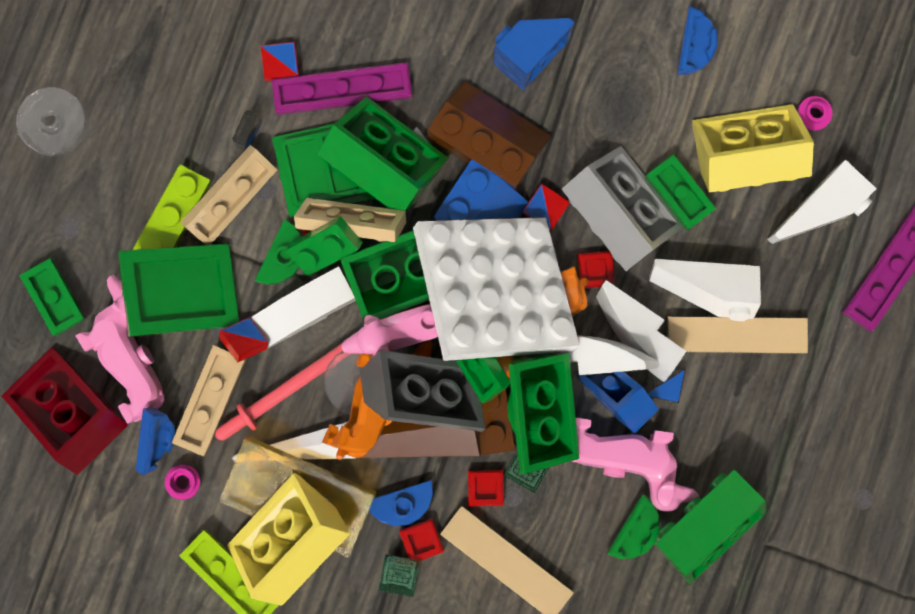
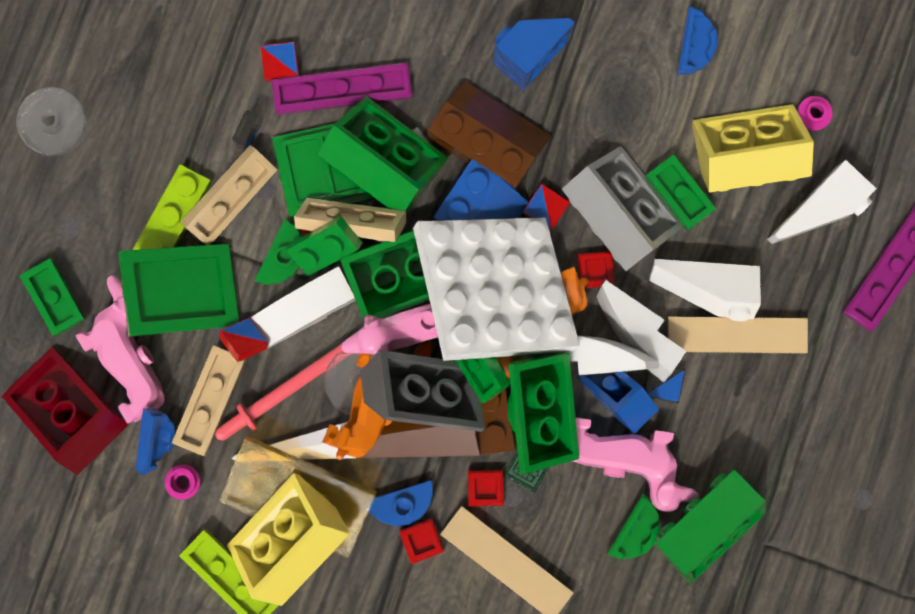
(399, 575): clear green tile -> none

